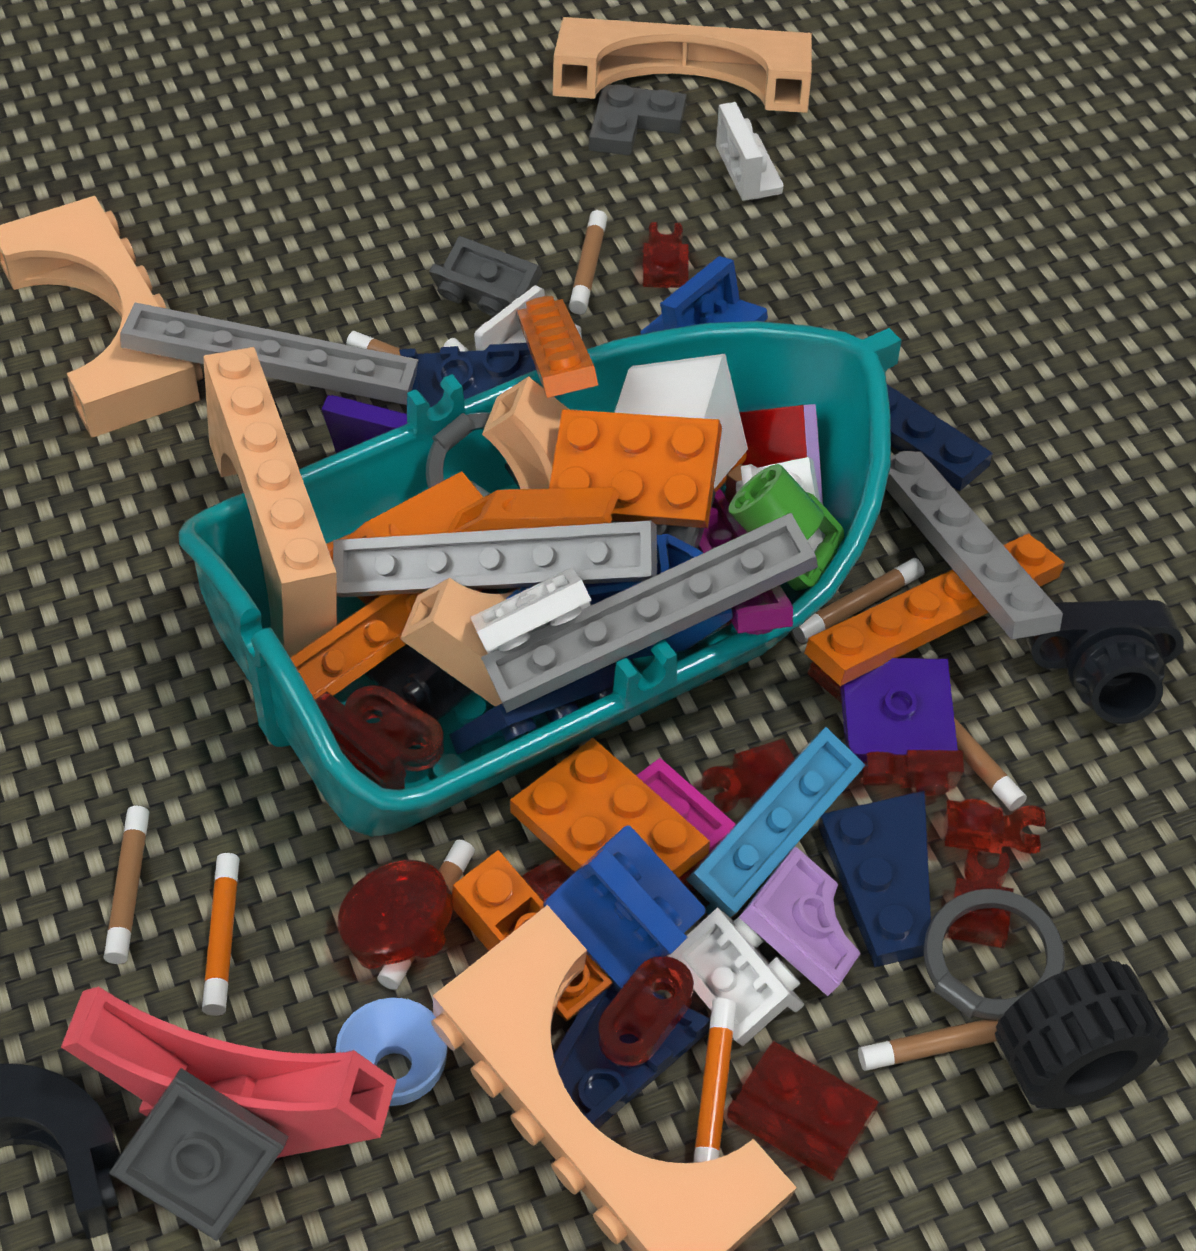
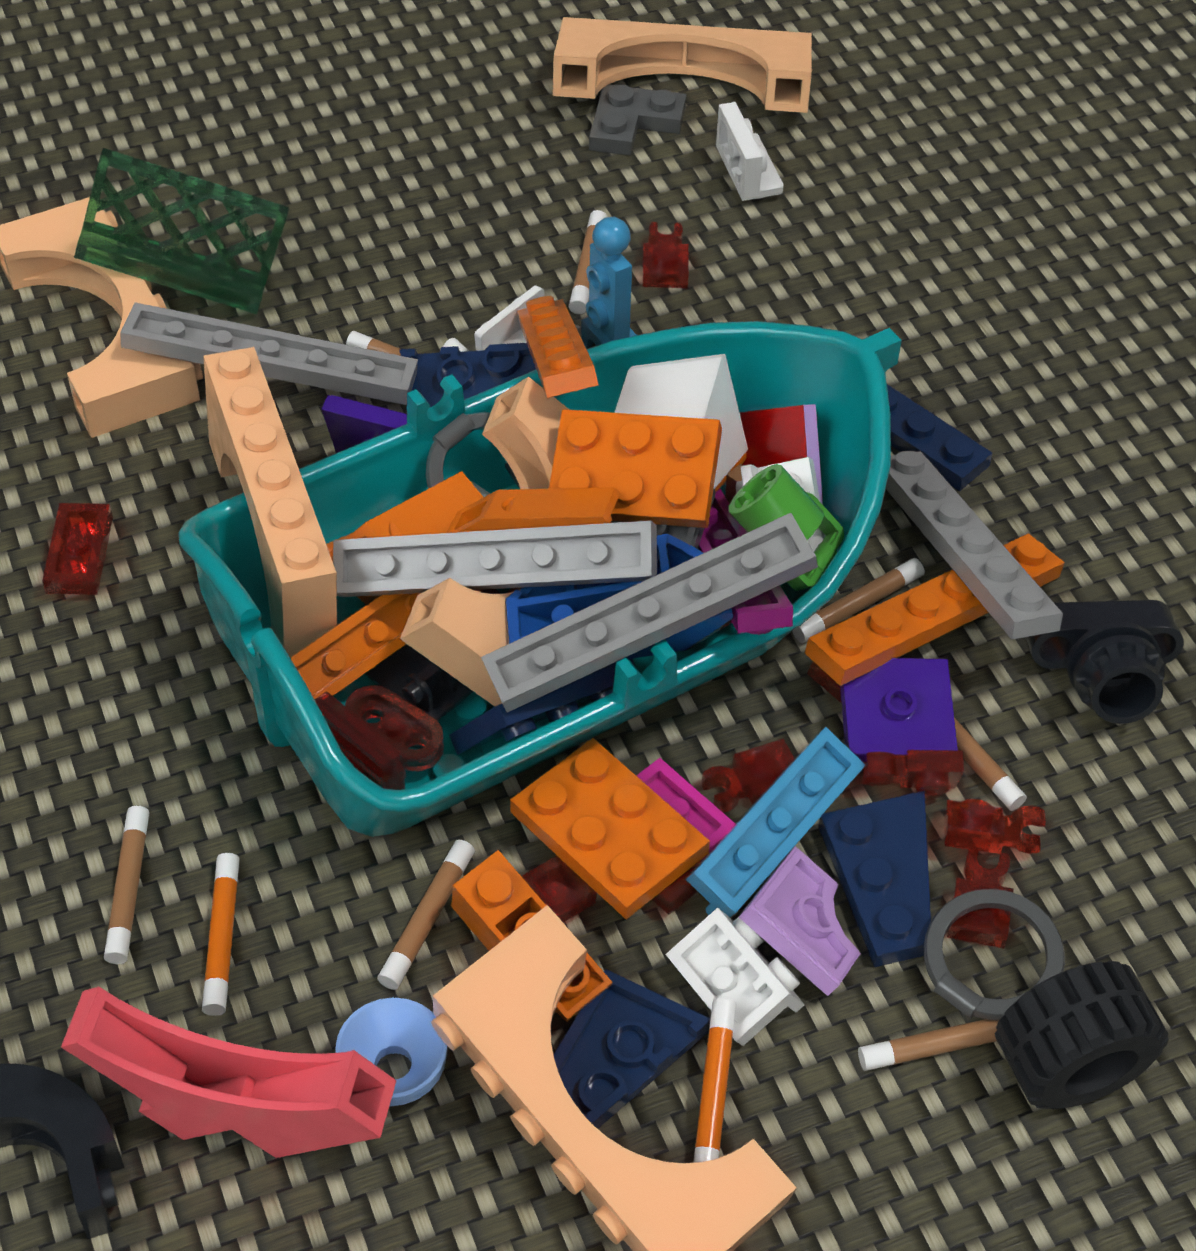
(77, 549): none -> clear red plate
(173, 260): none -> clear green fence
(199, 1154): dark grey plate -> none
(396, 914): clear red tile -> none
(483, 276): dark grey bracket -> none
(542, 605): white bracket -> none
(608, 284): none -> dark azure plate
(625, 906): blue bracket -> none
(644, 1015): clear red plate -> none
(707, 298): blue bracket -> none
(802, 1110): clear red plate -> none

